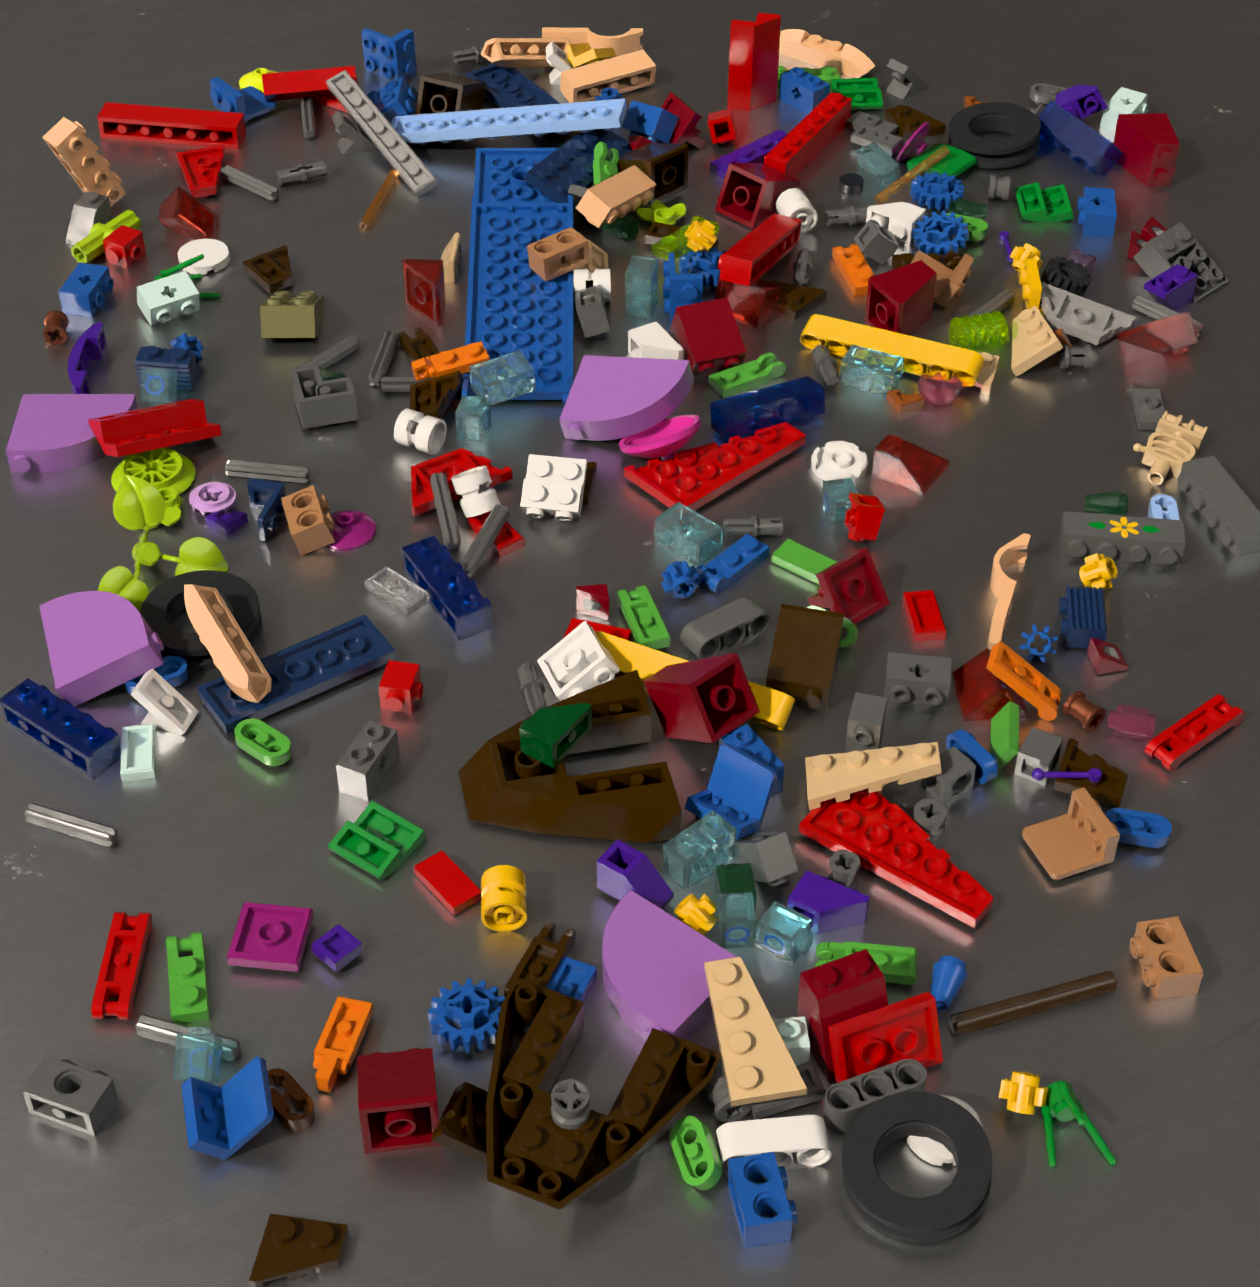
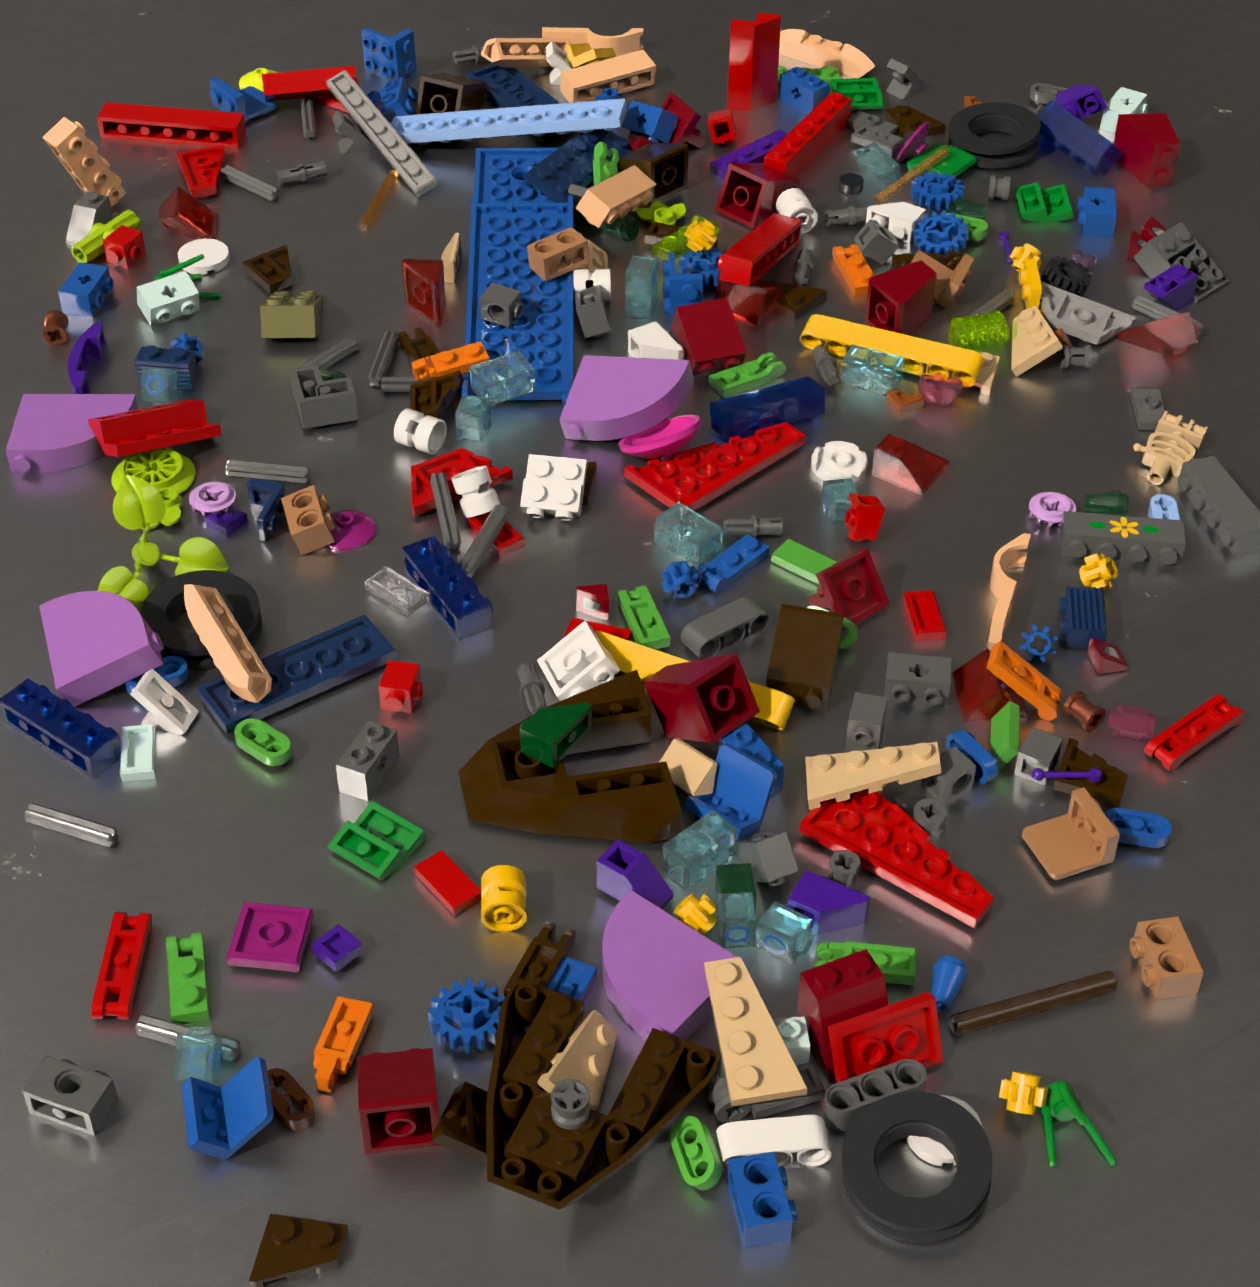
(501, 305): none -> dark grey brick
(585, 1057): none -> tan wing
(690, 768): none -> tan slope
(1043, 504): none -> lavender gear

